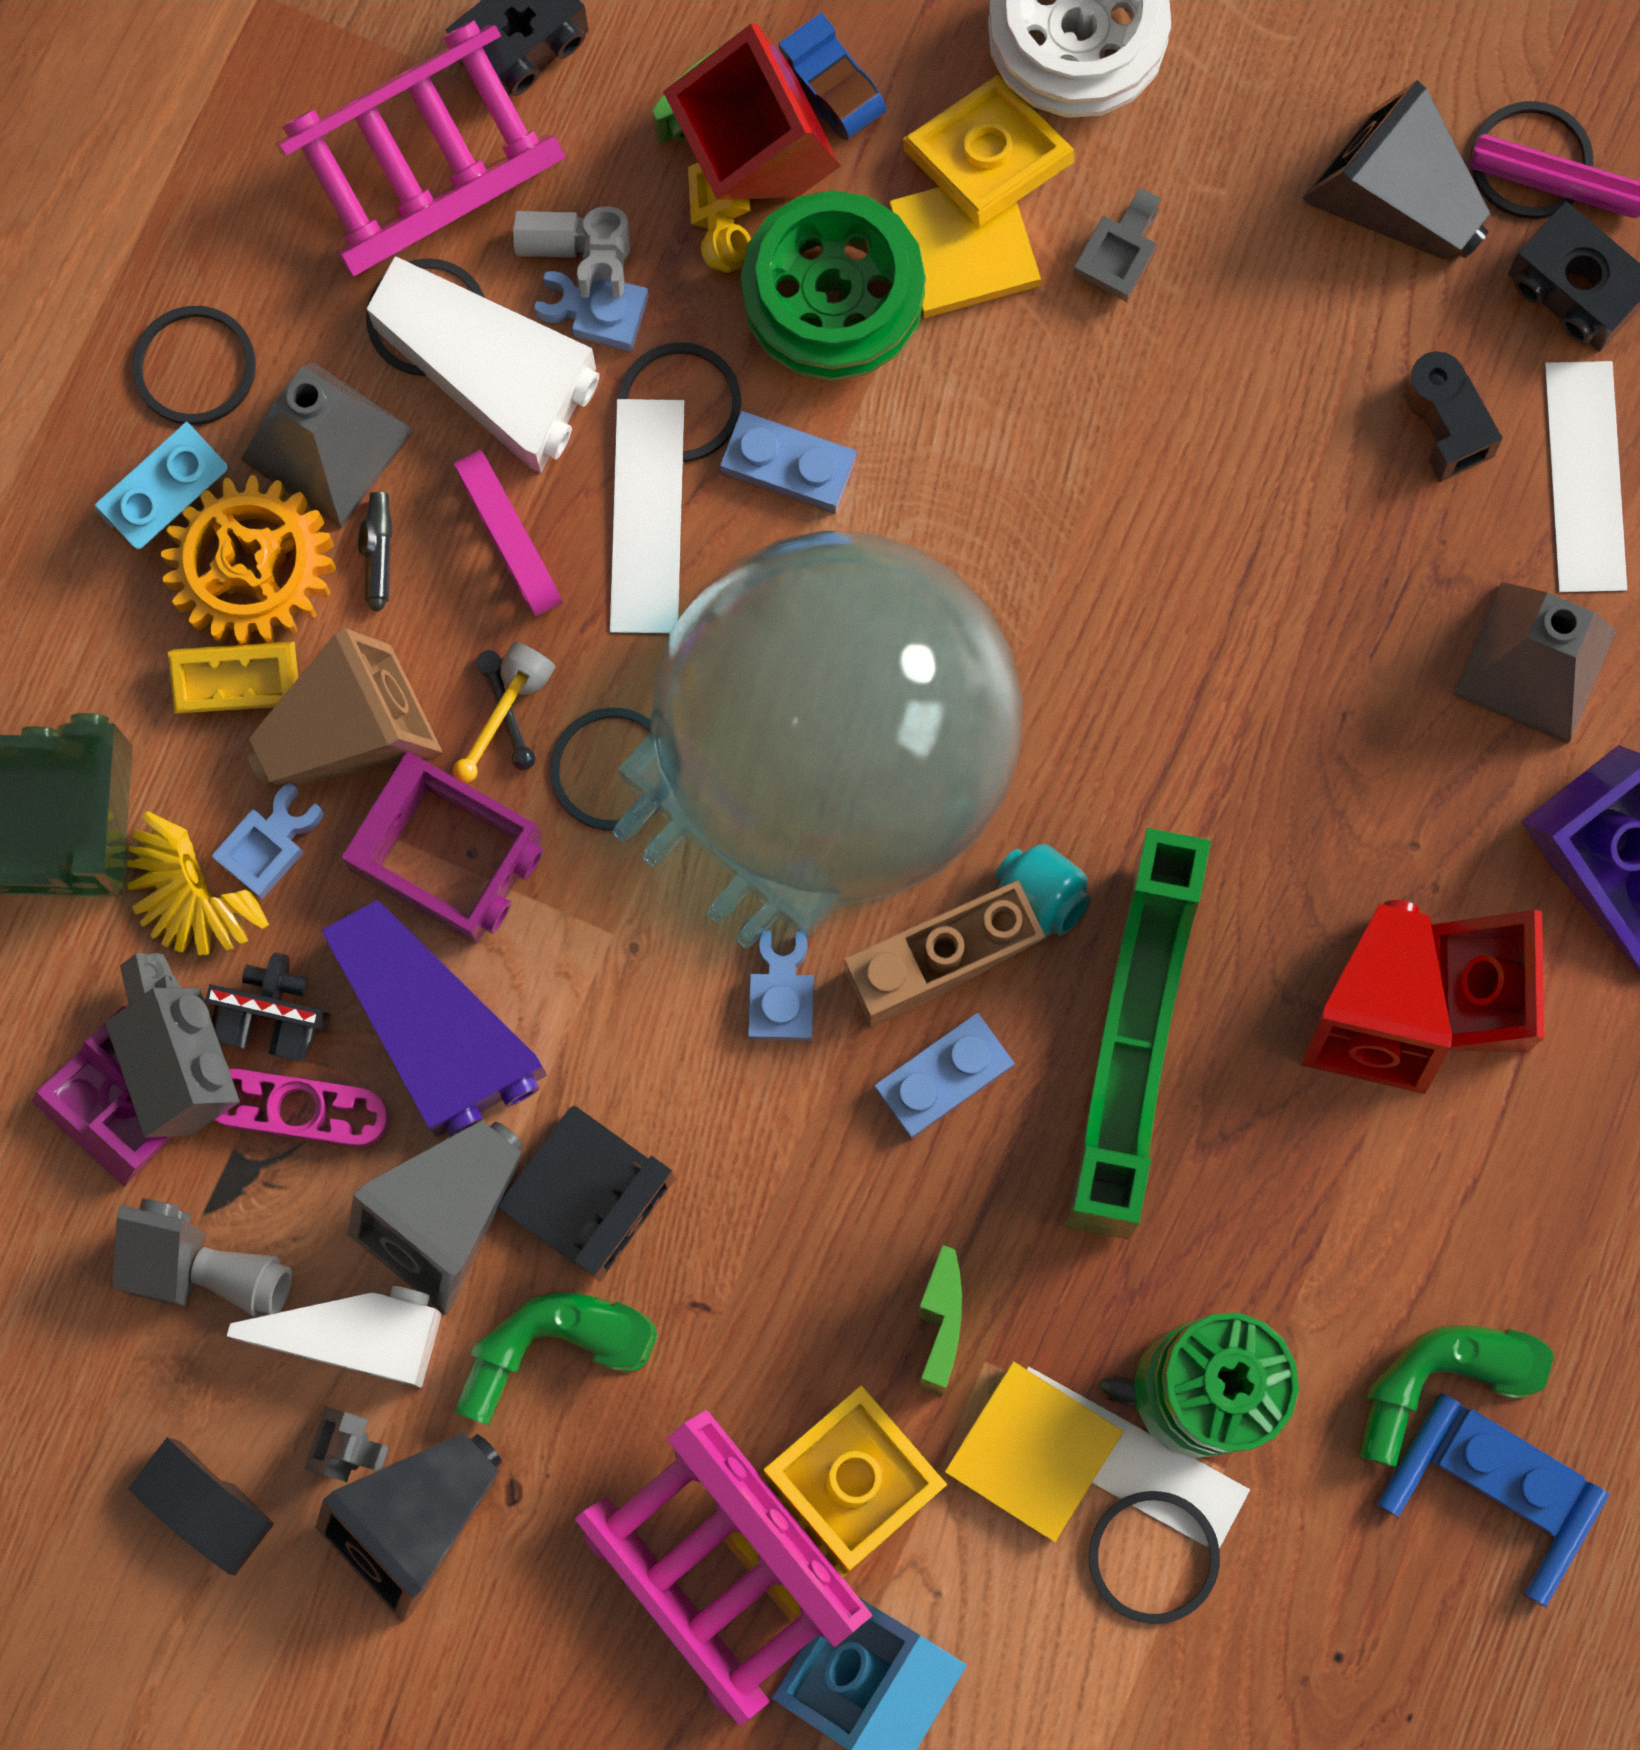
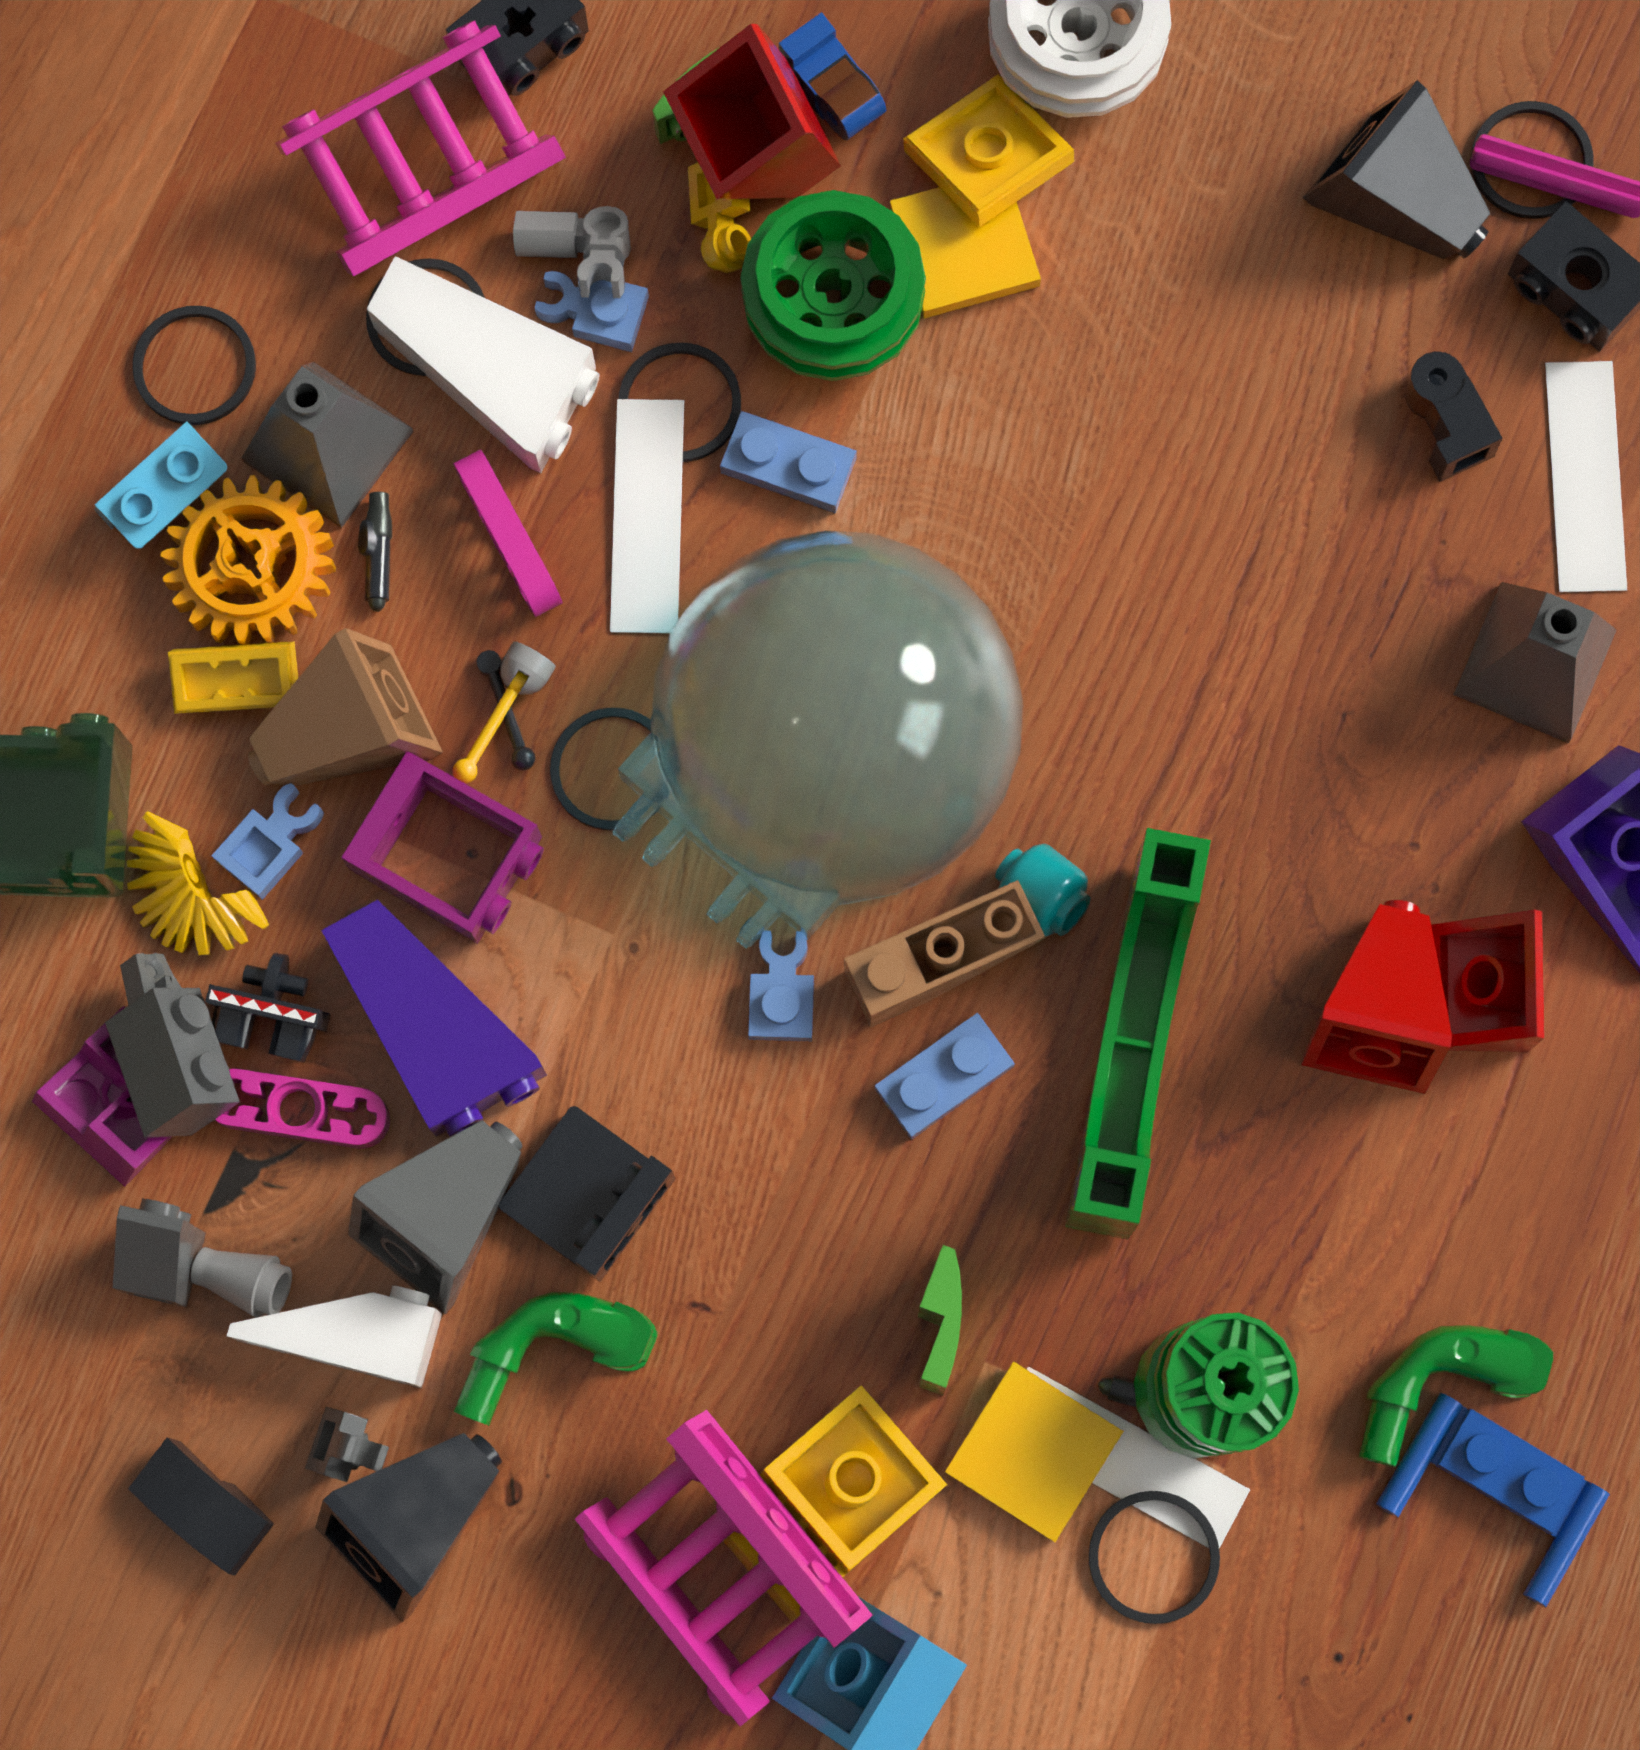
(1120, 252): dark grey plate -> none

